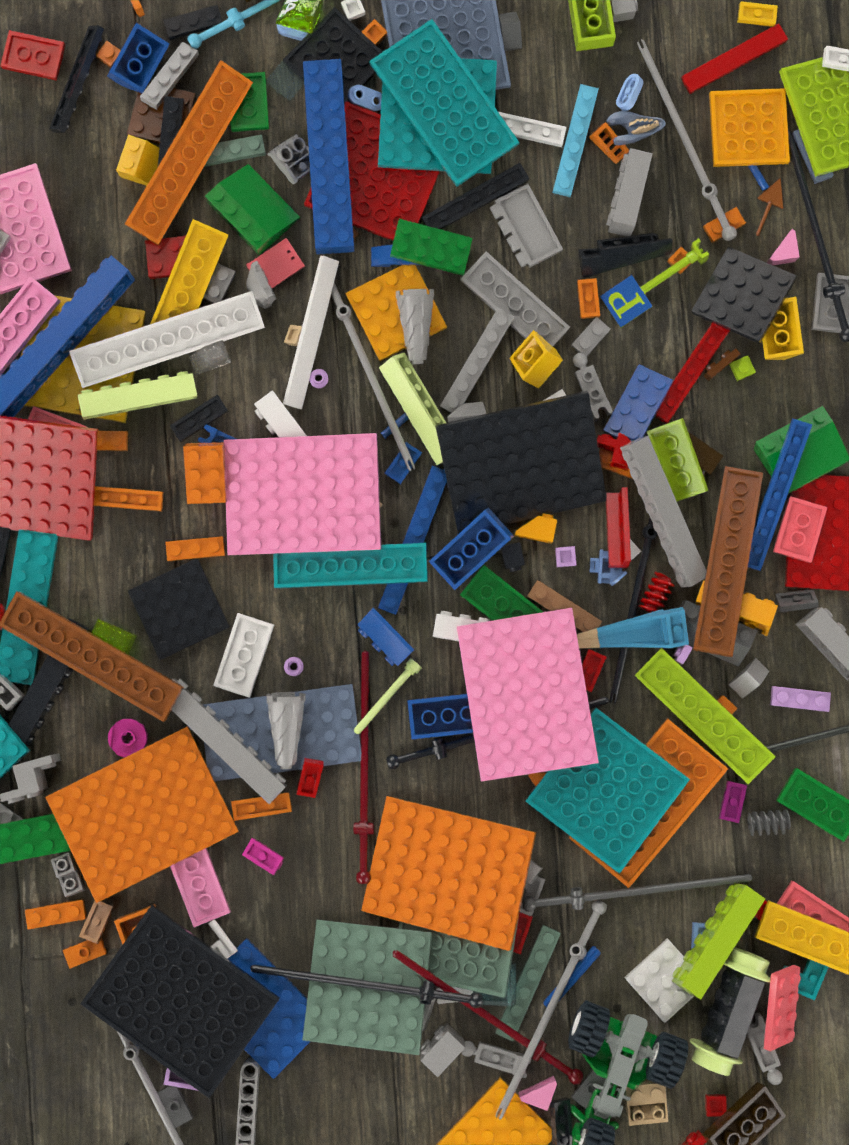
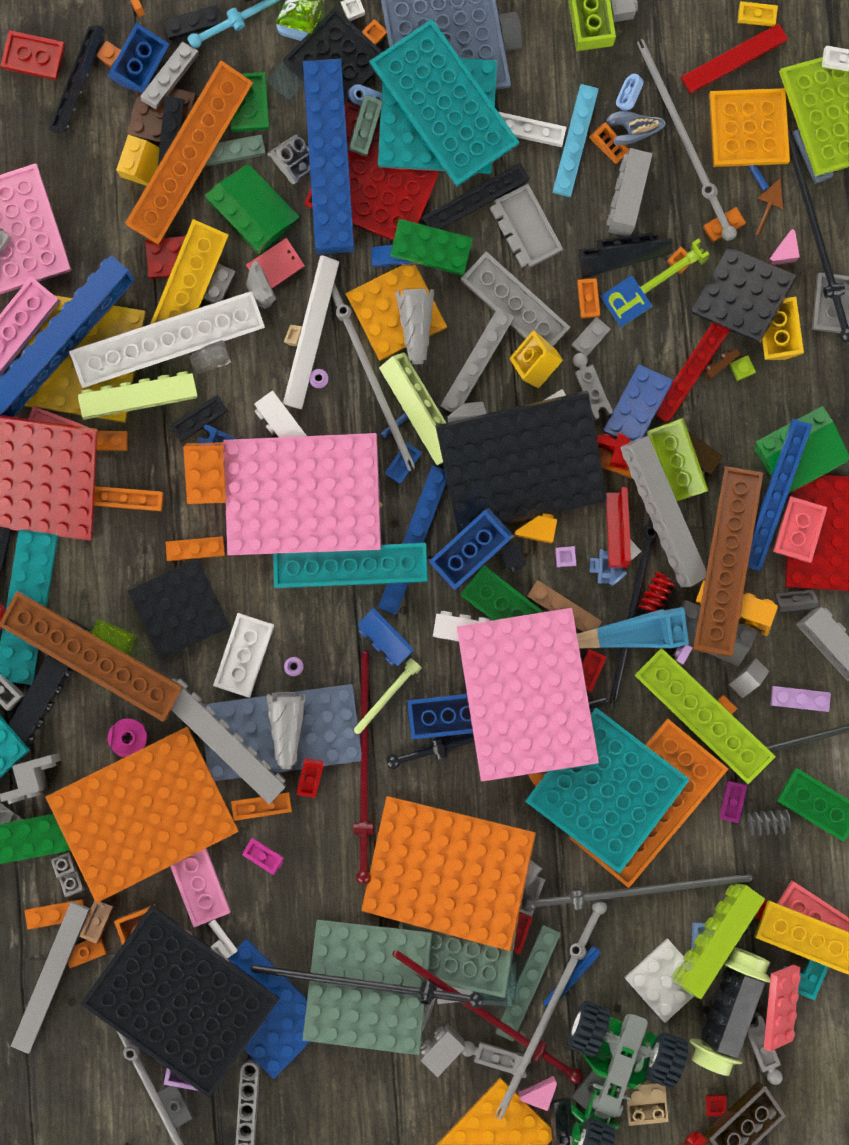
(50, 977): none -> light grey tile
(365, 125): none -> sand green plate

